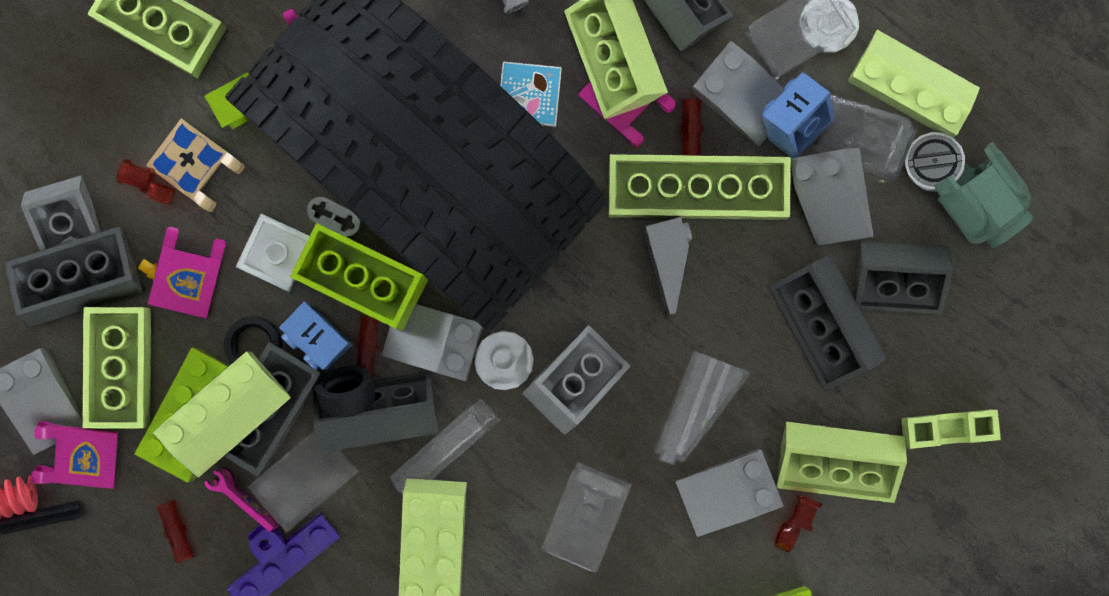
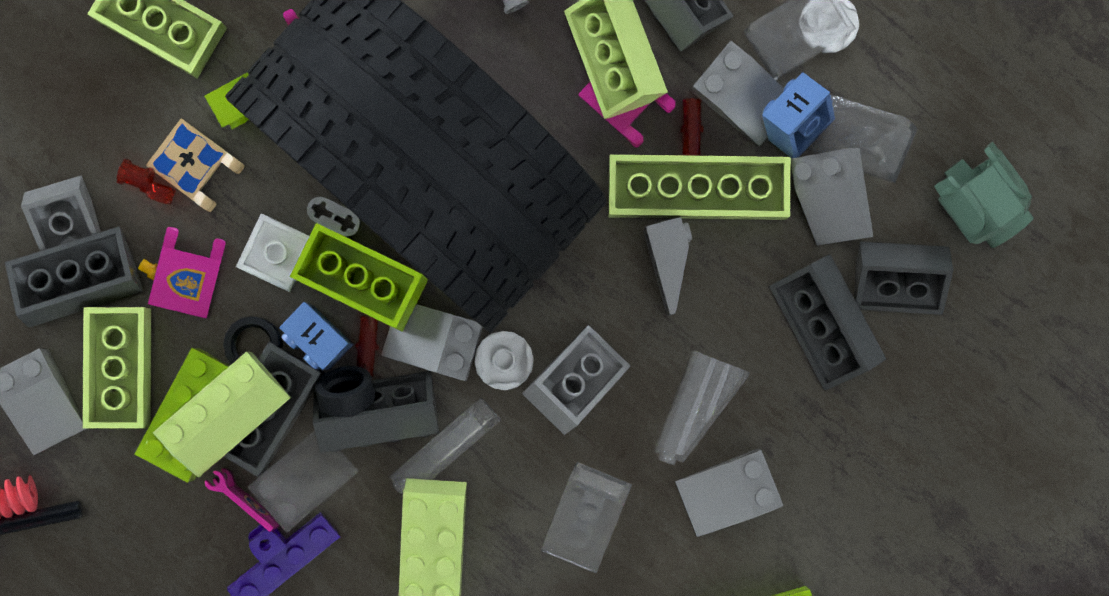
(81, 456): dark pink flag -> none
(175, 531): clear red pin -> none
(534, 89): tile -> none
(801, 518): clear red connector -> none
(841, 462): yellowish green slope -> none
(914, 84): yellowish green slope -> none
(934, 159): tile -> none
(951, 428): yellowish green arch -> none

